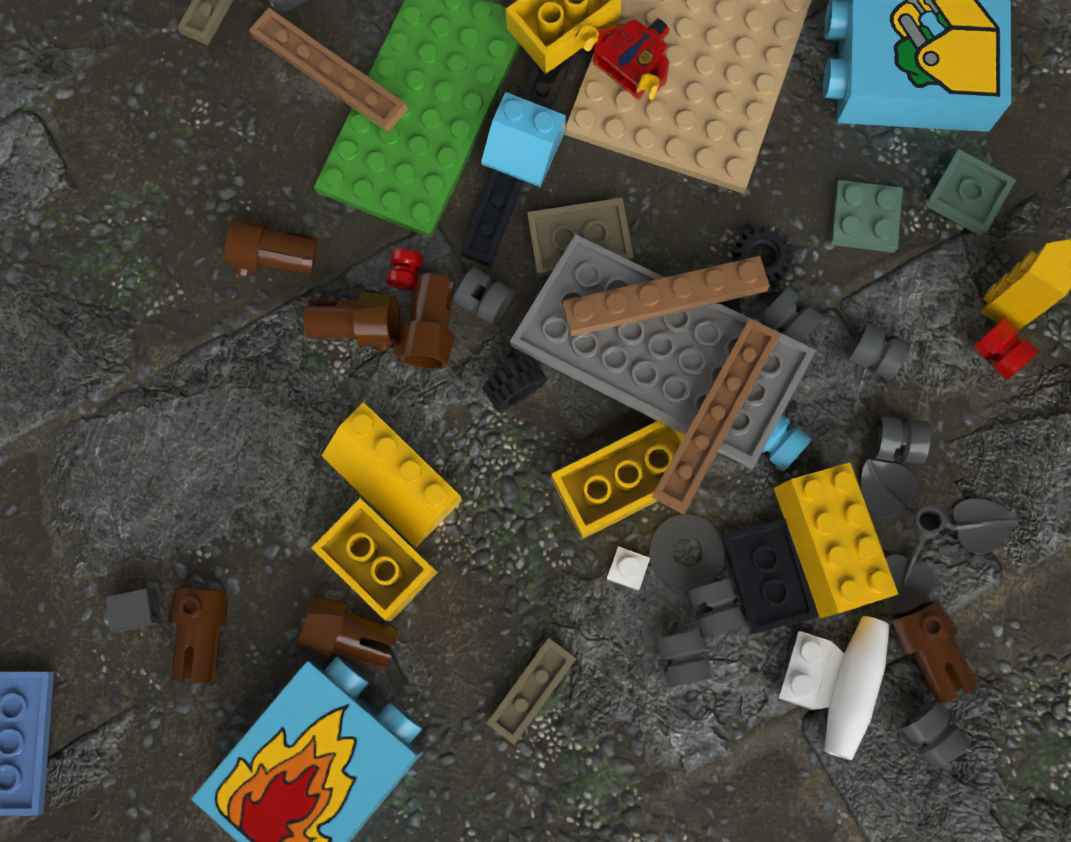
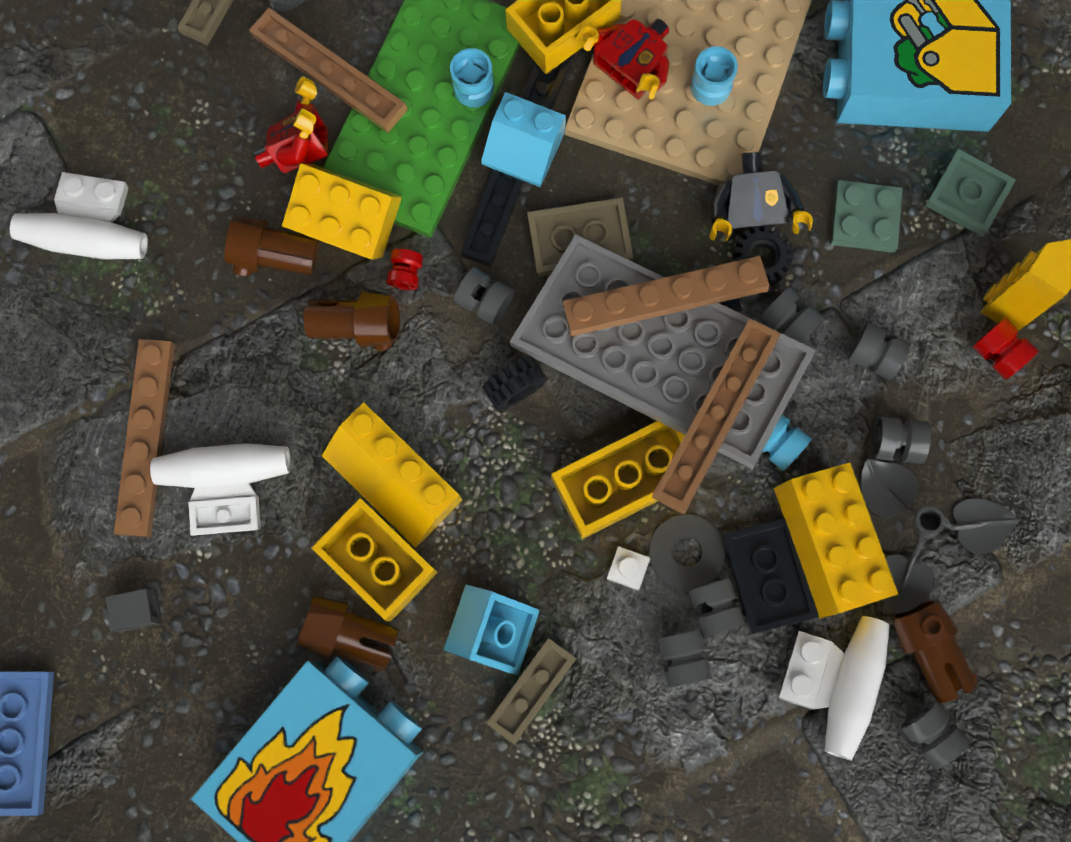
(83, 221): none -> white plate
(144, 438): none -> medium nougat plate
(199, 621): reddish brown piece -> none
(222, 480): none -> white plate
(298, 137): none -> red torso
(341, 211): none -> yellow brick
(426, 337): reddish brown piece -> none
(472, 77): none -> medium azure wheel
(491, 629): none -> medium azure slope
(713, 75): none -> medium azure wheel
(755, 200): none -> torso

